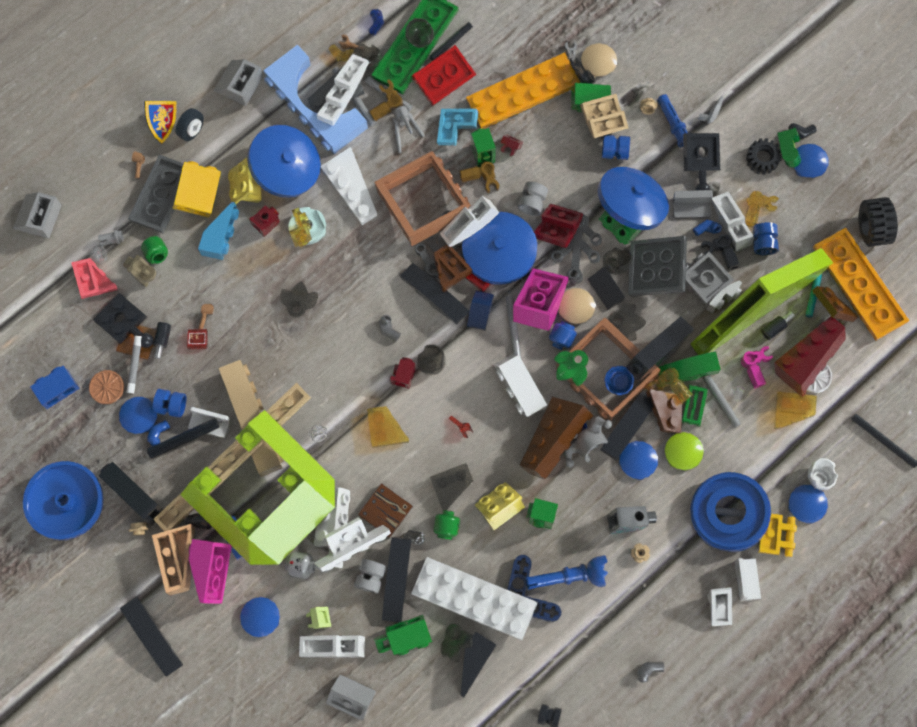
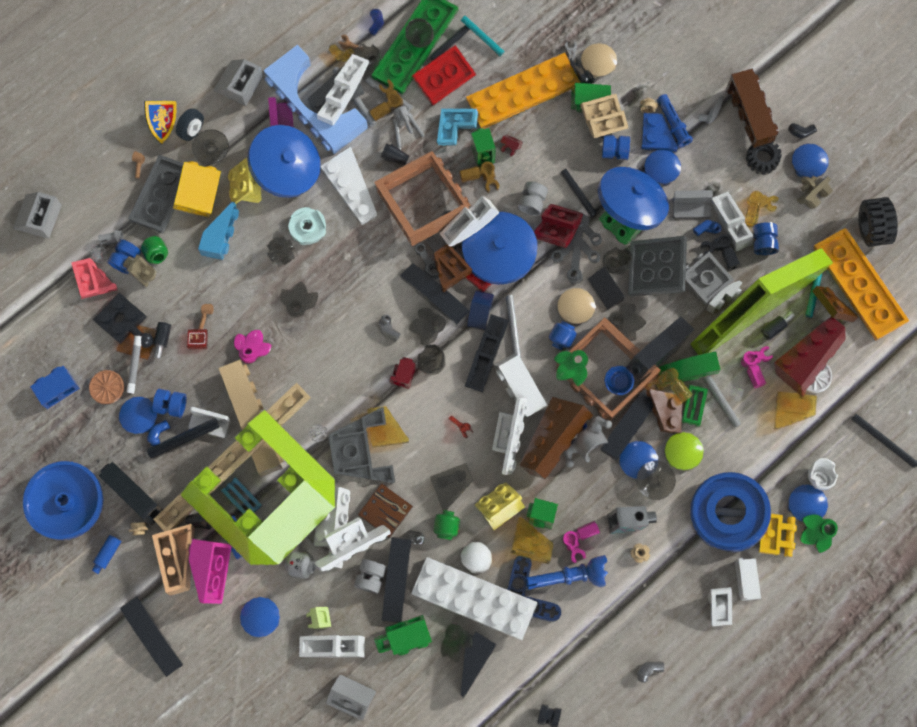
(106, 553): none -> blue cylinder
(123, 251): none -> blue wheel
(207, 140): none -> clear smoke dish
(230, 486): none -> dark azure tile
(251, 343): none -> dark pink plate
(263, 225): dark red brick -> none
(280, 113): none -> magenta panel
(280, 251): none -> clear smoke brick
(300, 235): clear yellow bracket -> none
(352, 452): none -> dark grey wing
(394, 154): none -> black cone
(424, 325): none -> clear smoke plate
(476, 557): none -> white hair
(485, 38): none -> teal bar
(486, 353): none -> black slope
(508, 434): none -> white bracket
(531, 543): none -> clear yellow wing
(539, 299): dark pink slope -> none
(578, 192): none -> black bar
(584, 532): none -> dark pink bar
(657, 134): none -> blue wing
(663, 166): none -> blue dish
(665, 478): none -> clear smoke dish
(694, 162): black plate -> none
(752, 107): none -> reddish brown wedge
(788, 148): green leg -> none
(816, 534): none -> green plate
(820, 186): none -> dark tan hips

